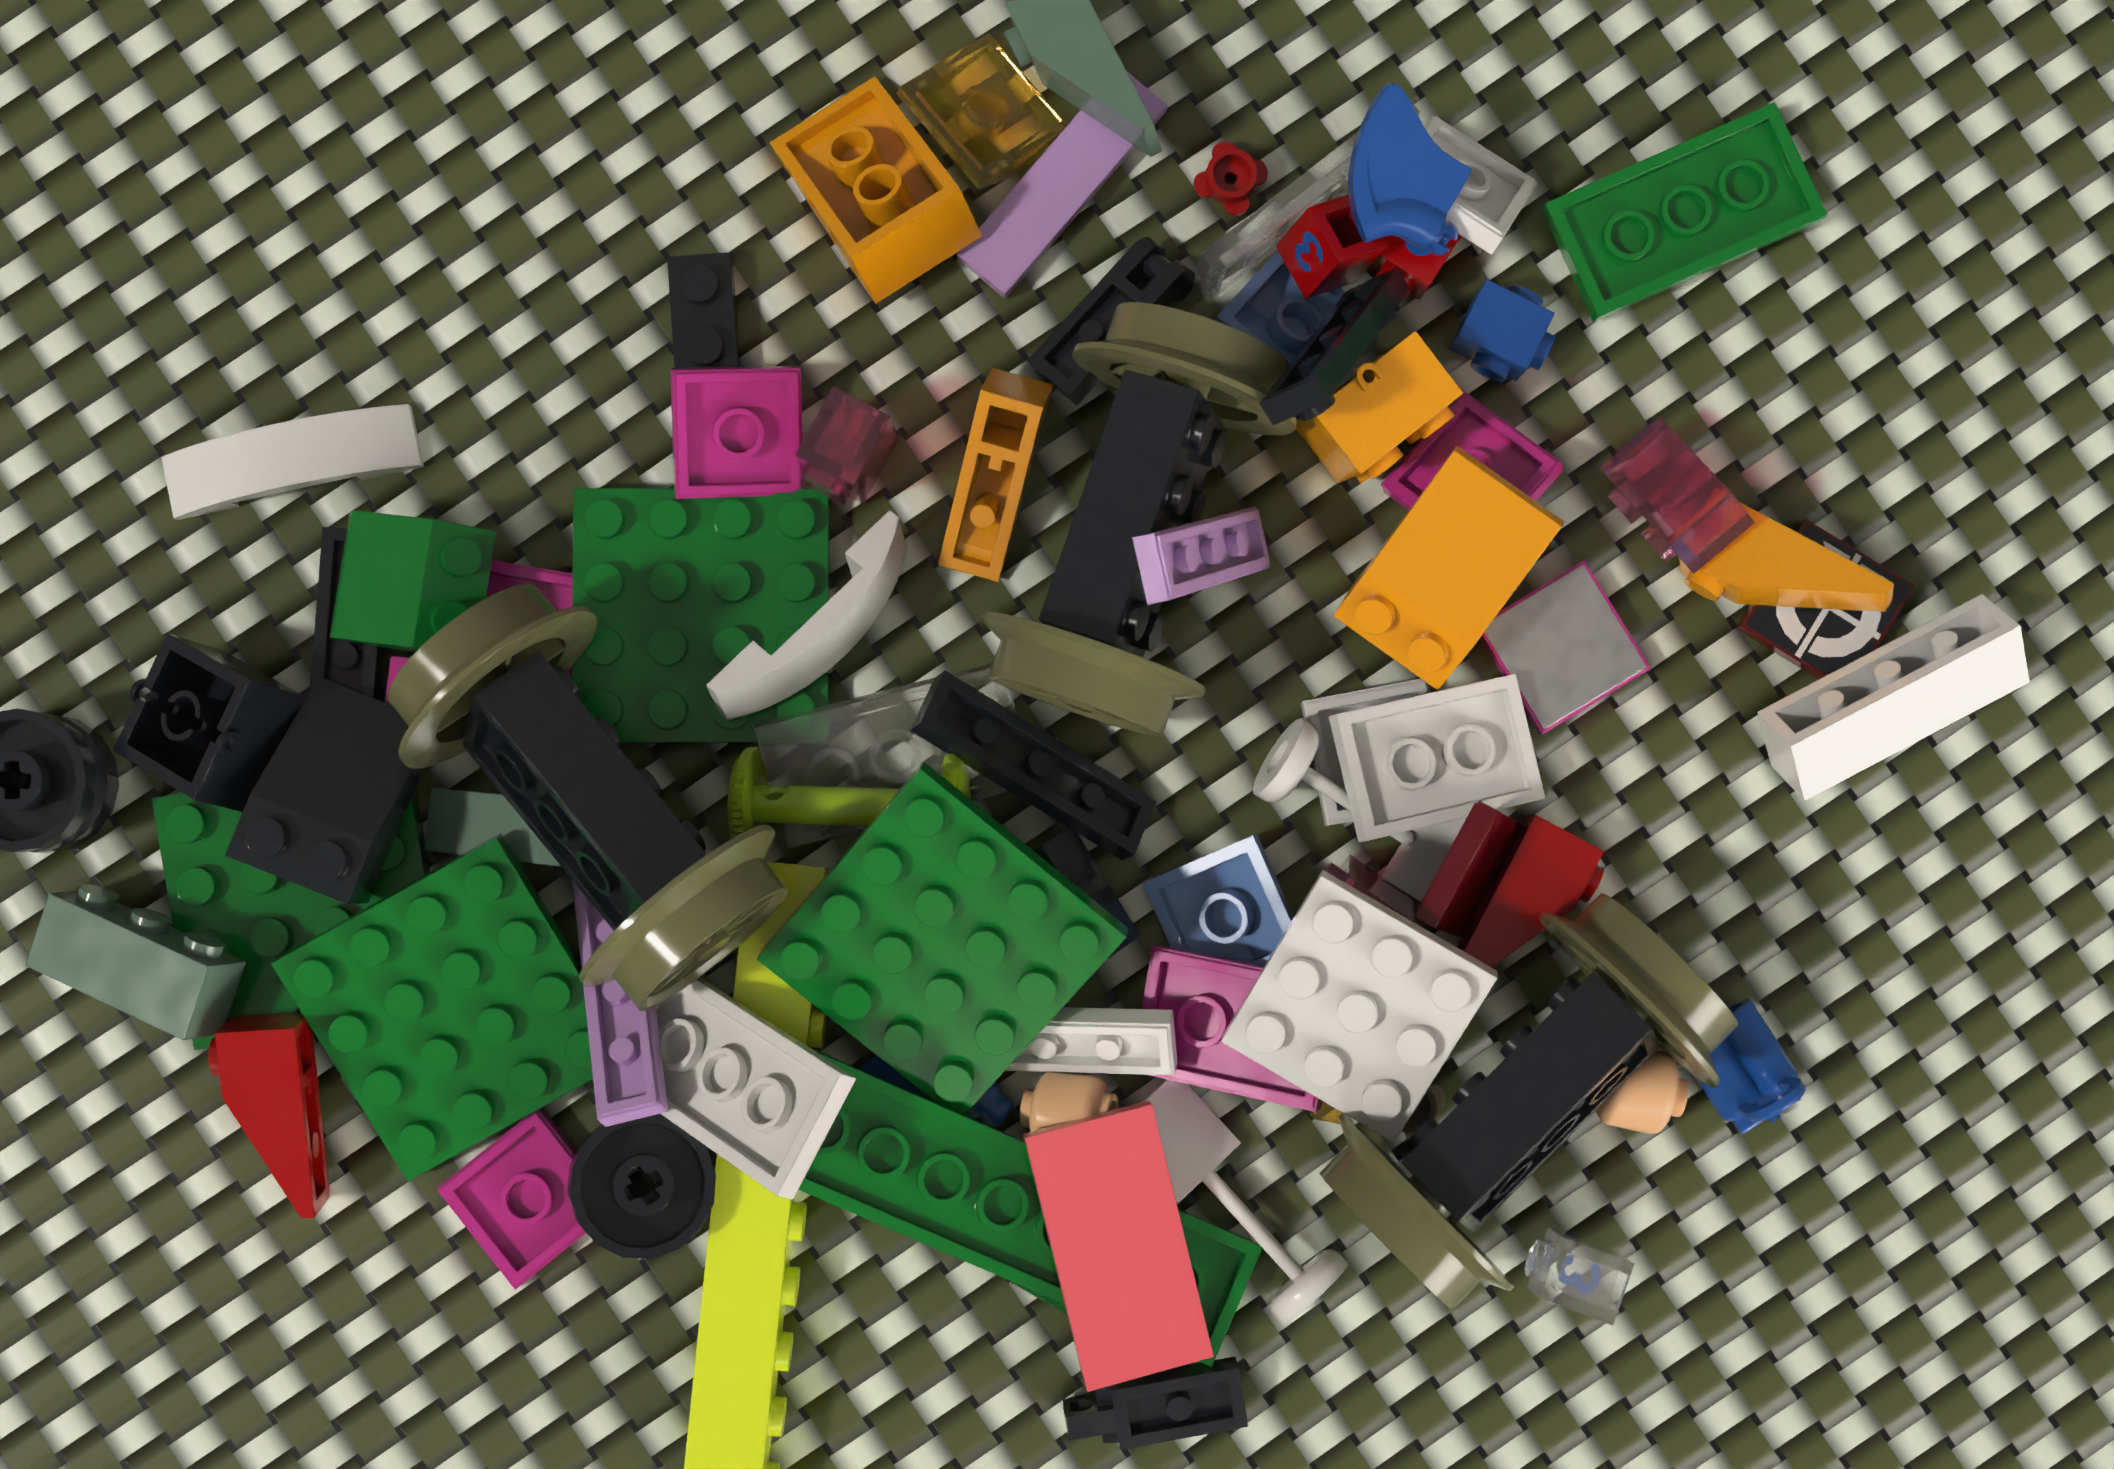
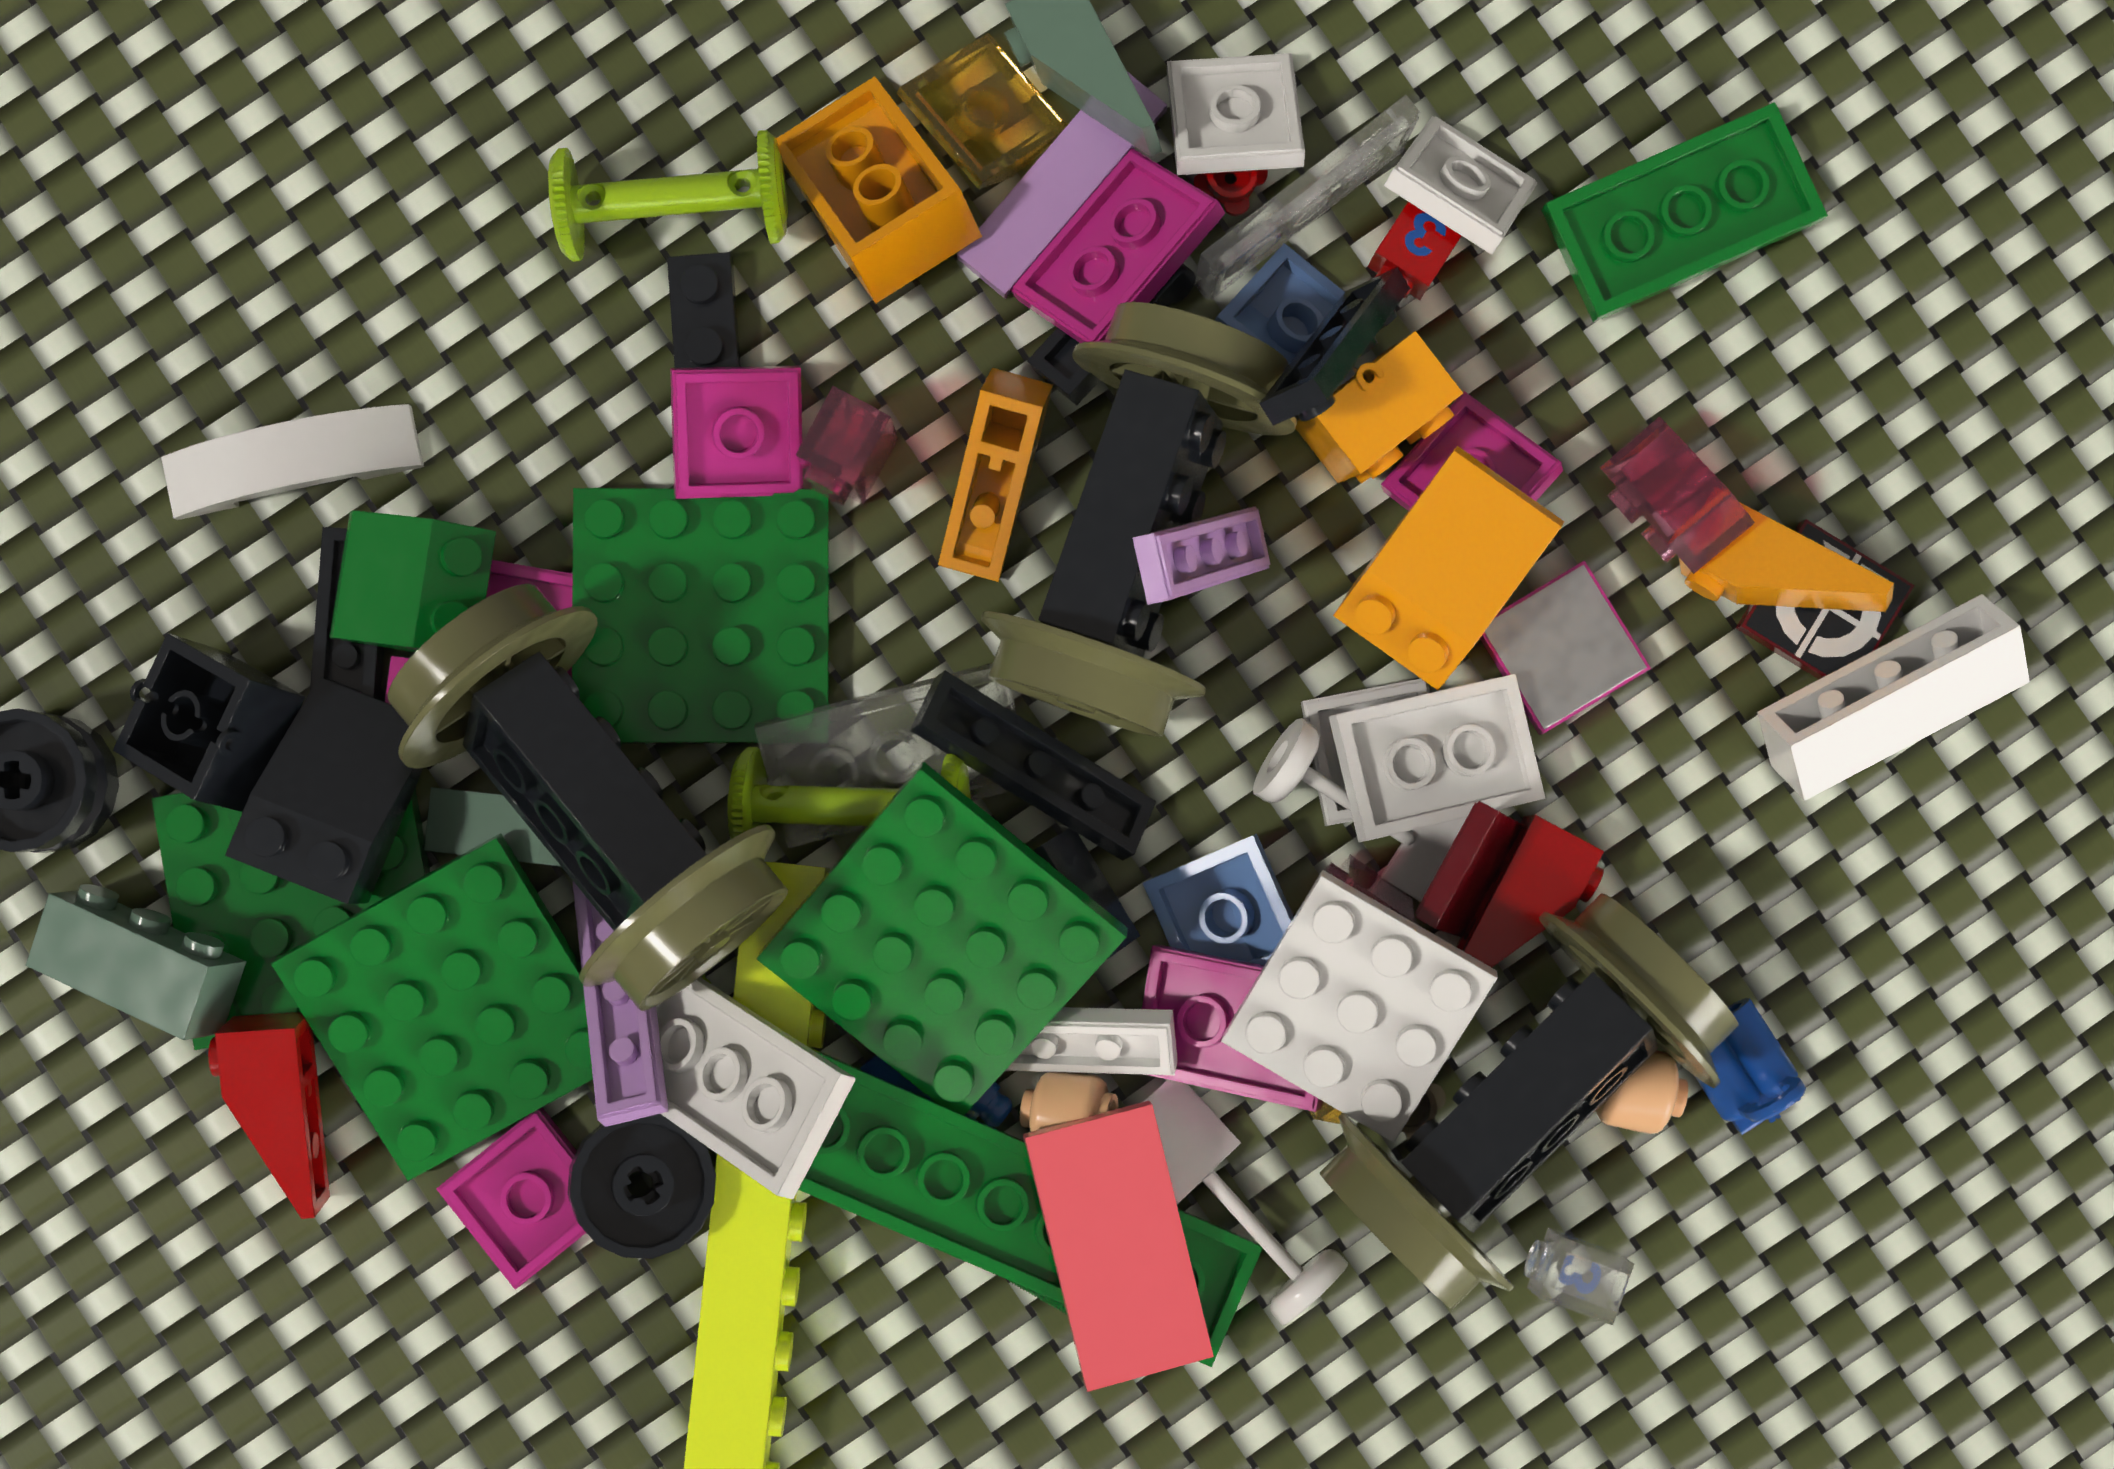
(665, 196): none -> lime hose
(761, 680): white slope -> none
(1117, 247): none -> dark pink tile
(1161, 1406): black hinge -> none
(1235, 114): none -> white tile
(1326, 248): red brick -> none
(1401, 177): blue arm -> none
(1504, 332): blue brick -> none

